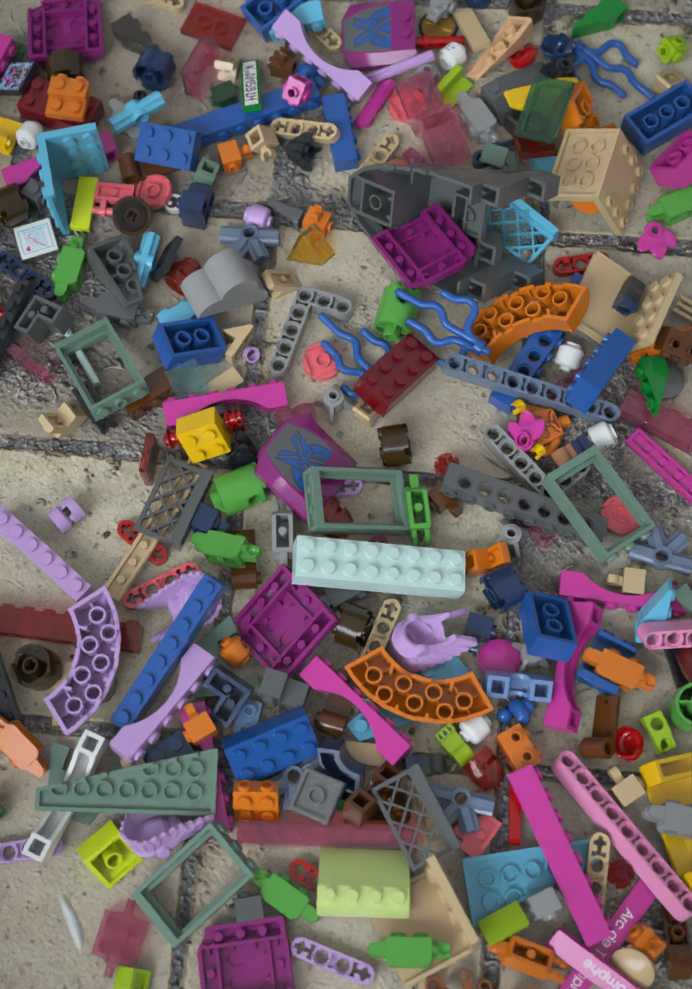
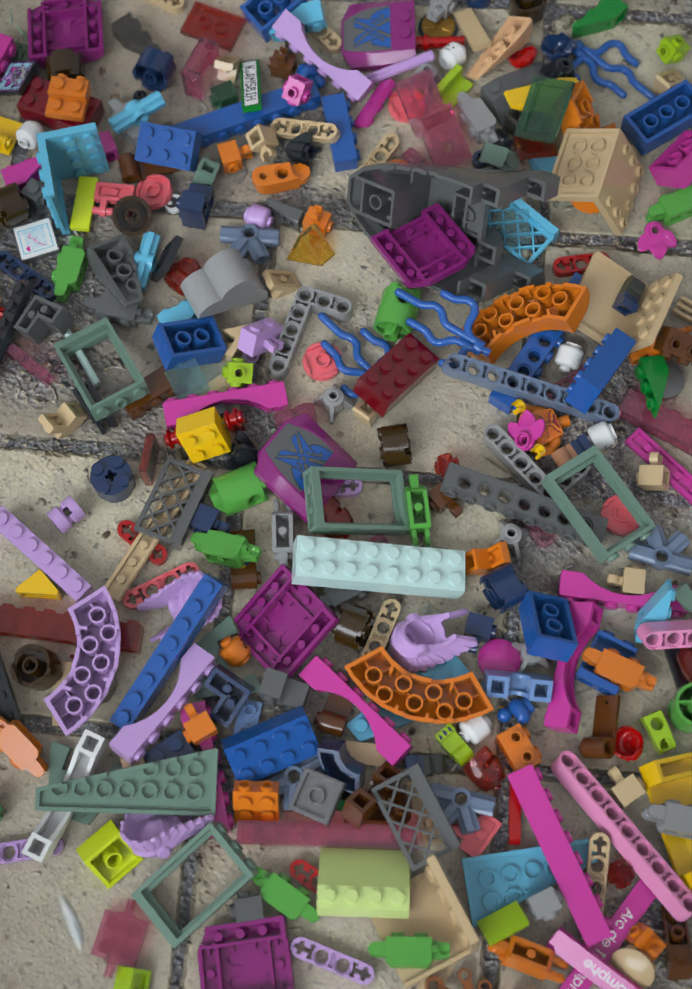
(38, 587): none -> yellow slope
(109, 468): none -> dark blue brick
(245, 372): none -> lime brick
(260, 337): none -> lavender brick
(268, 181): none -> orange piece
(503, 137): none -> black axle
(653, 476): none -> tan brick

